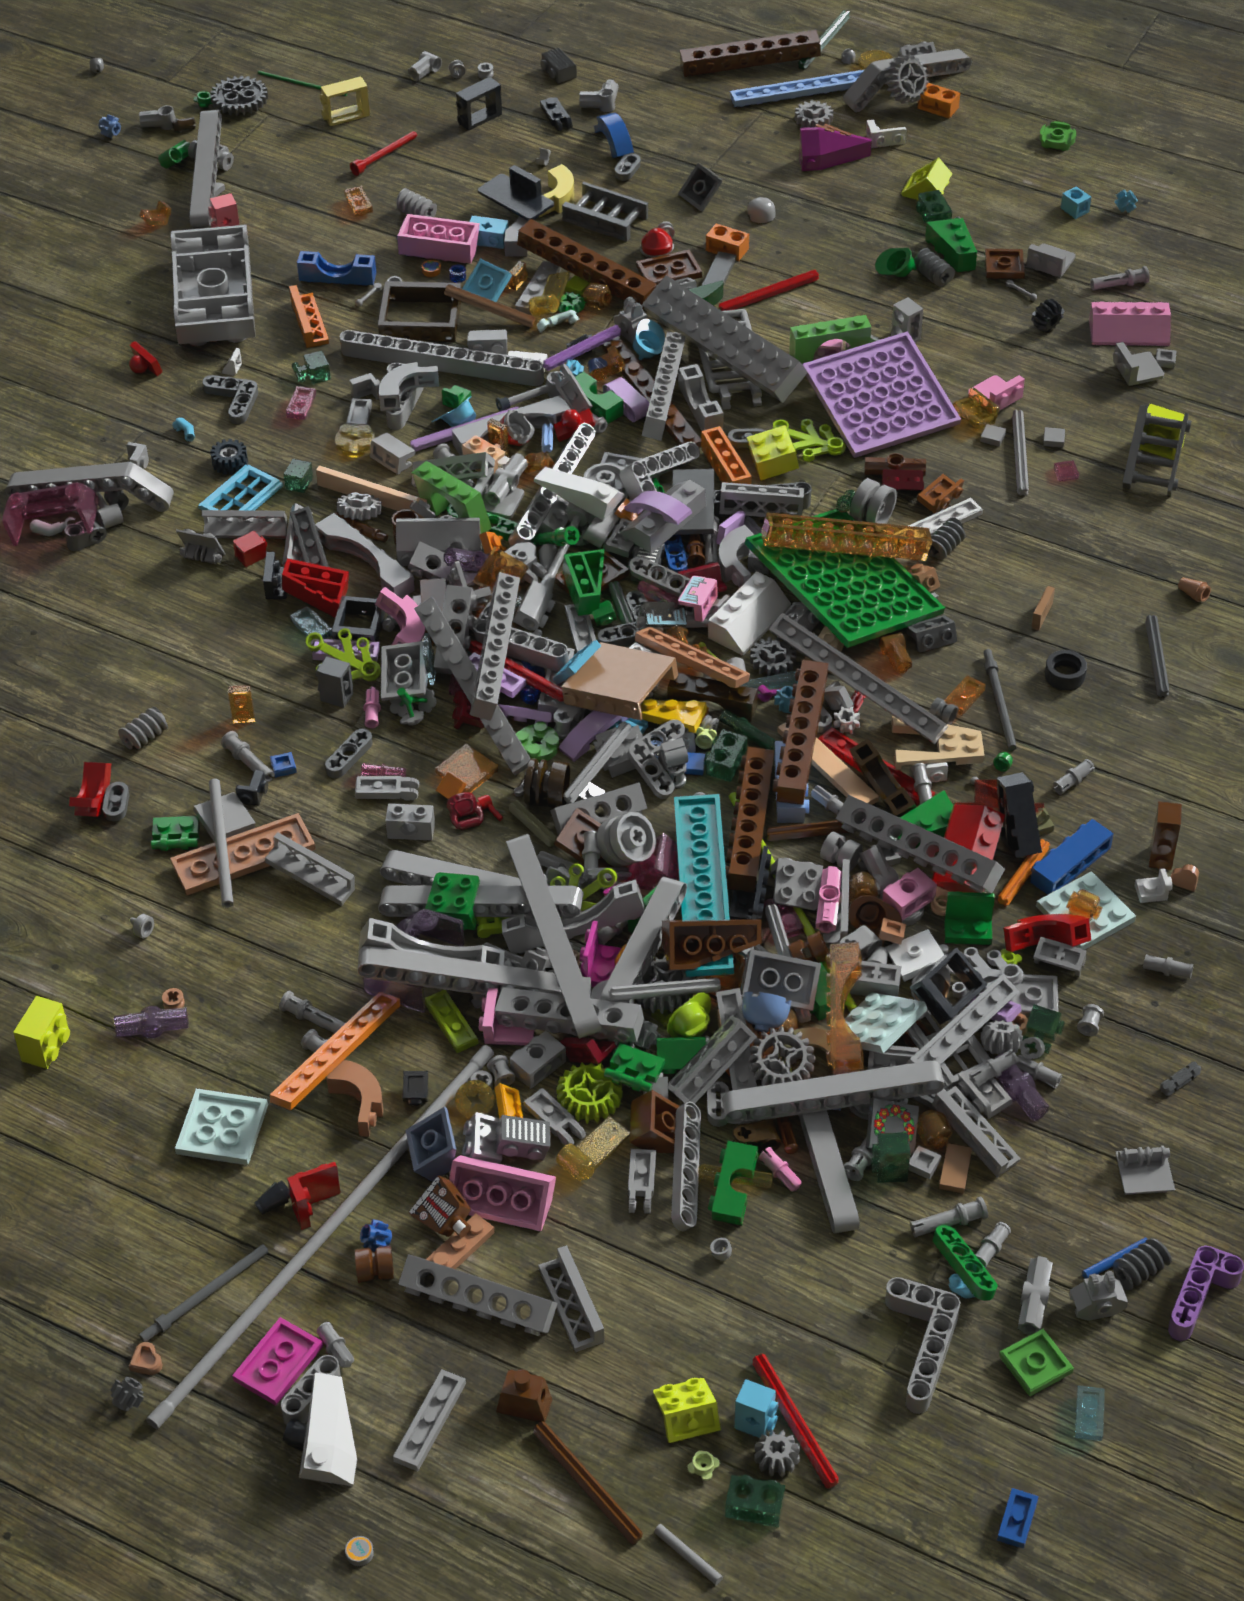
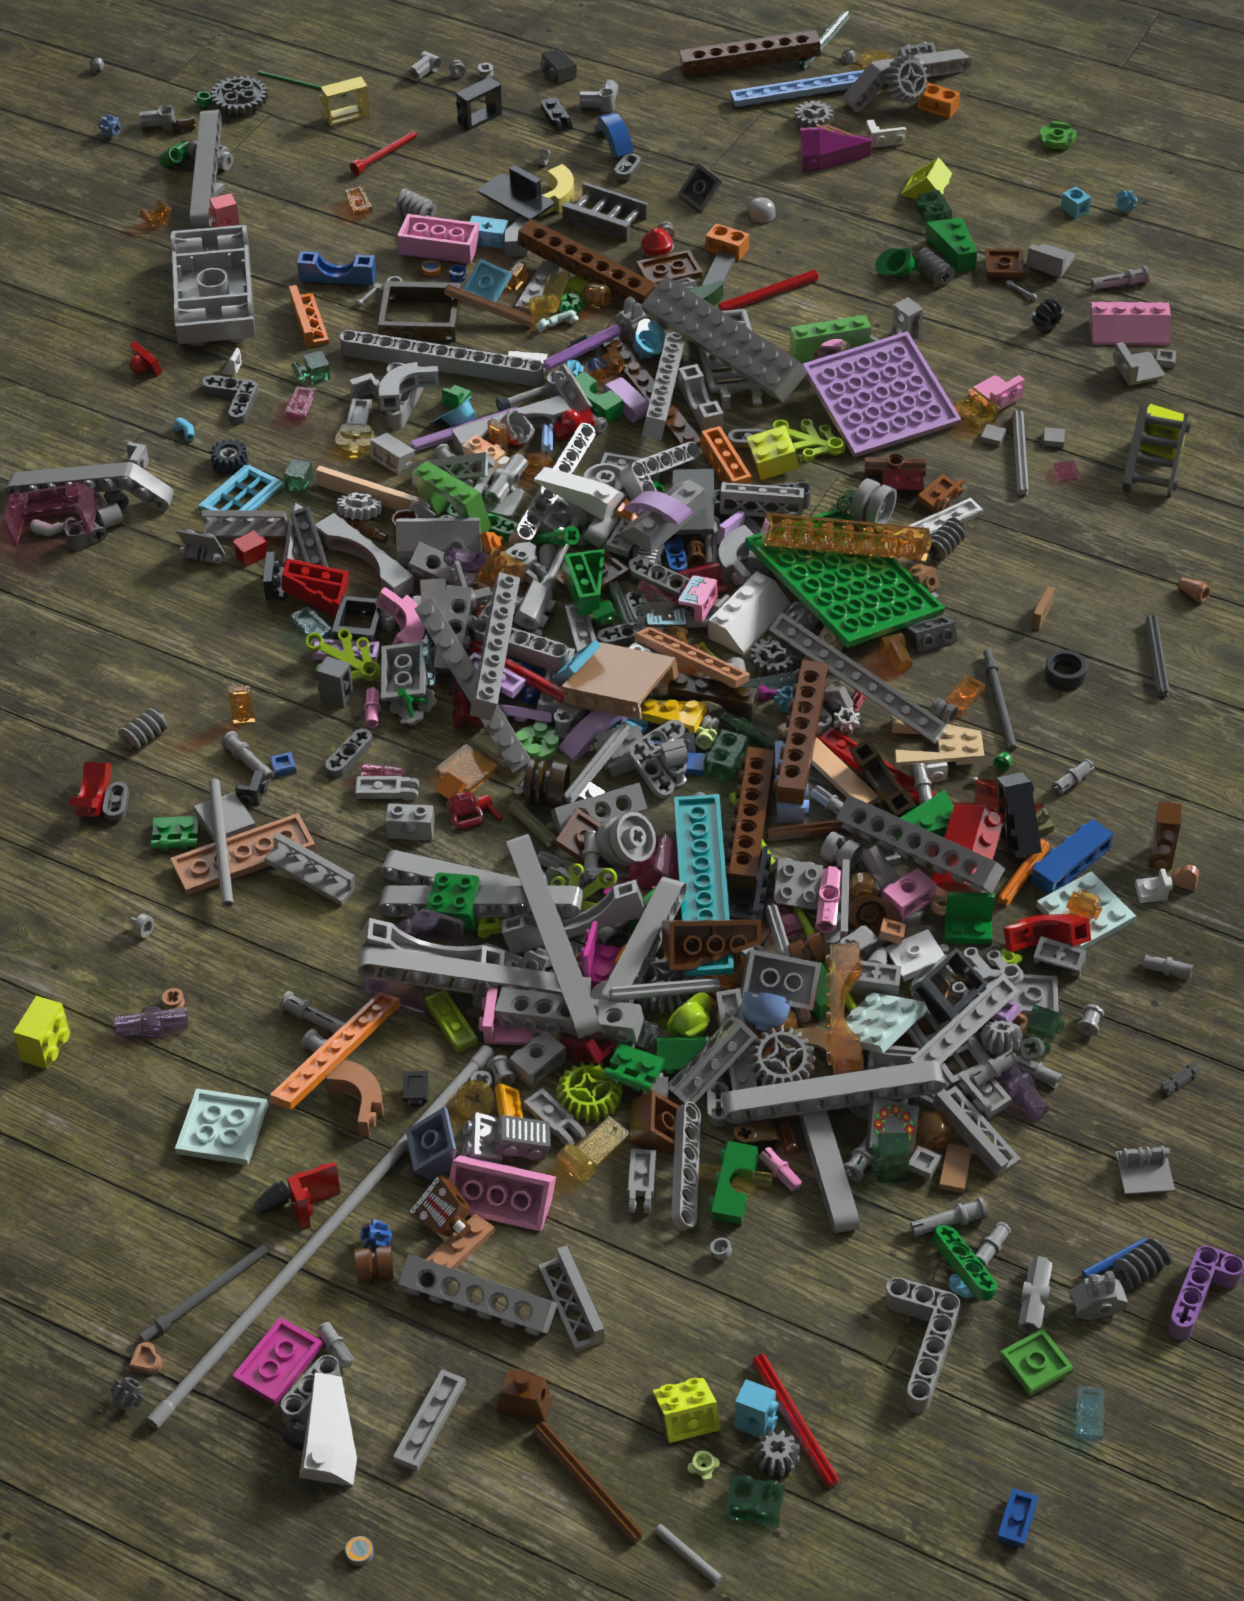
(488, 341): light grey bracket -> none

